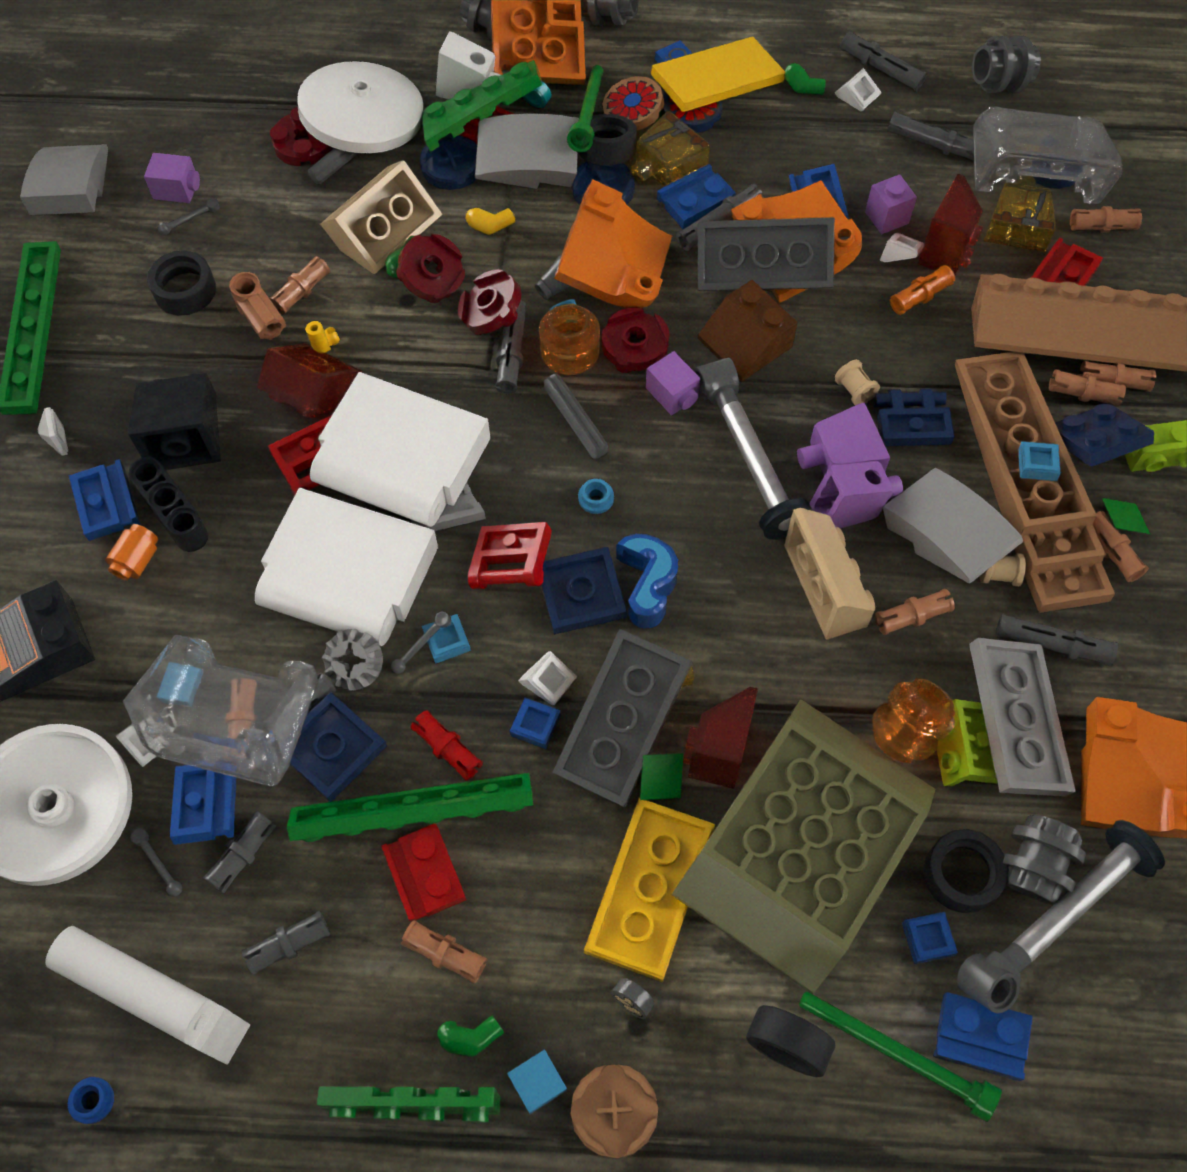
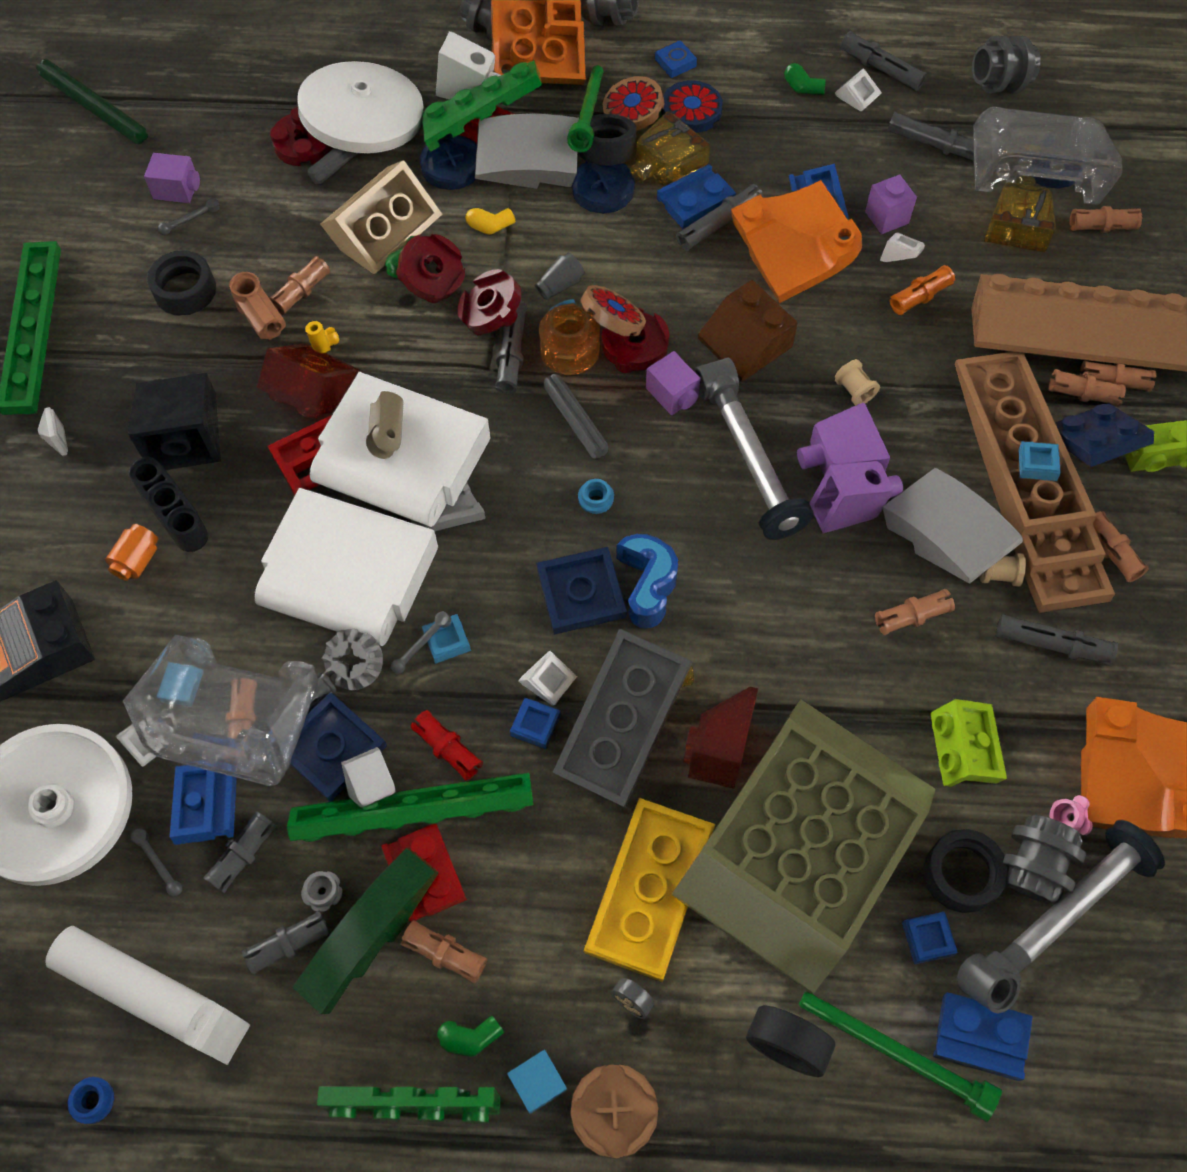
(64, 179): light grey slope -> none
(92, 101): none -> dark green axle
(103, 500): blue plate -> none
(311, 887): none -> light grey plate
(364, 930): none -> dark green slope
(367, 778): none -> light grey slope
(385, 425): none -> dark tan piece
(510, 545): red plate -> none
(539, 96): teal tile -> none
(613, 251): orange slope -> none
(613, 311): none -> tile
(661, 776): green sticker -> none
(717, 73): yellow tile -> none
(768, 251): dark grey plate -> none
(828, 573): tan slope -> none
(913, 720): clear orange piece -> none
(914, 425): dark blue plate -> none
(953, 229): clear red slope -> none
(1021, 718): light grey plate -> none
(1064, 808): none -> bright pink plate
(1068, 264): red plate -> none
(1125, 516): green sticker -> none

